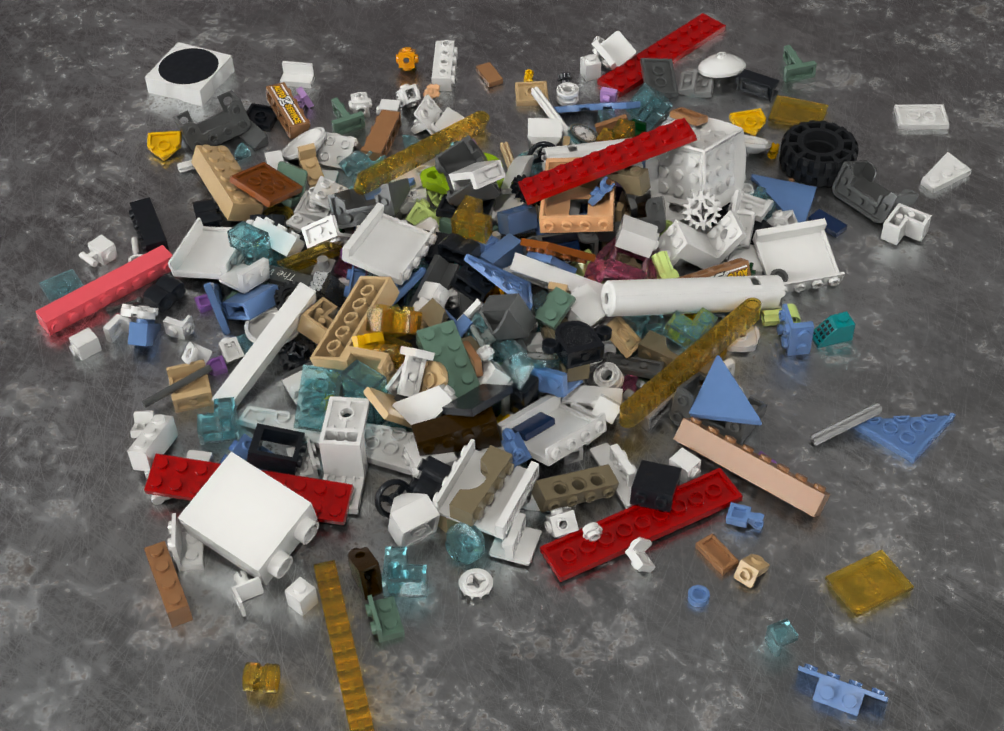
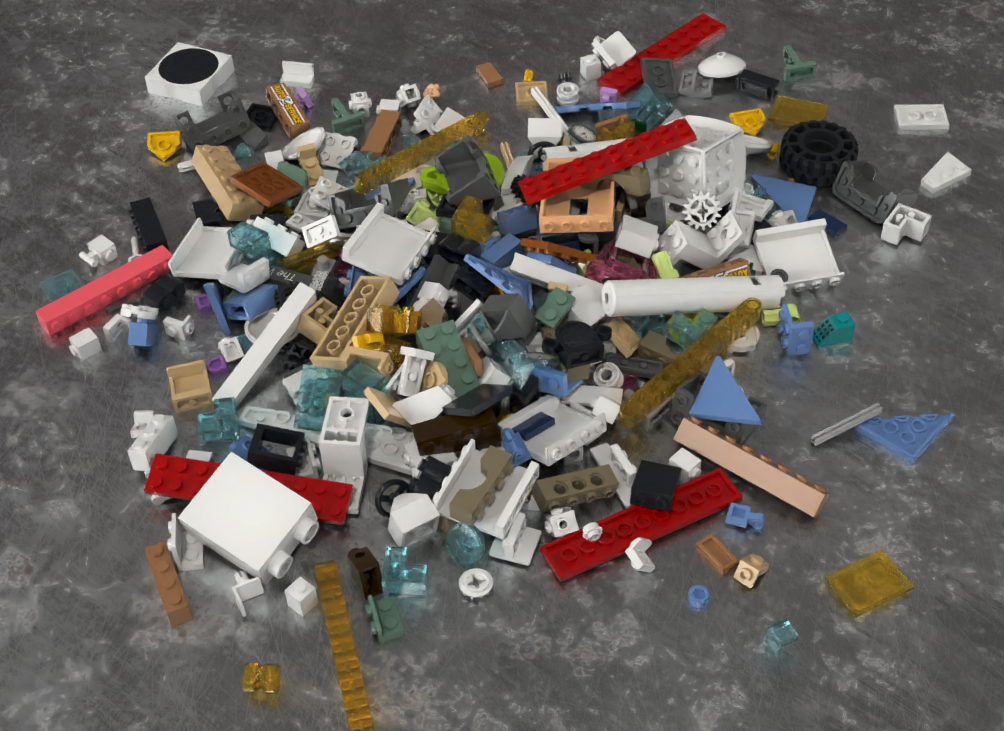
(176, 386): dark grey bar -> none
(196, 352): white bracket -> none
(407, 52): light orange brick -> none
(444, 64): white brick -> none
(462, 324): medium blue piece -> none
(478, 173): white panel -> none
(486, 353): white plate -> none
(599, 192): medium blue plate -> none
(691, 116): medium nougat tile -> none
(840, 694): medium blue bracket -> none

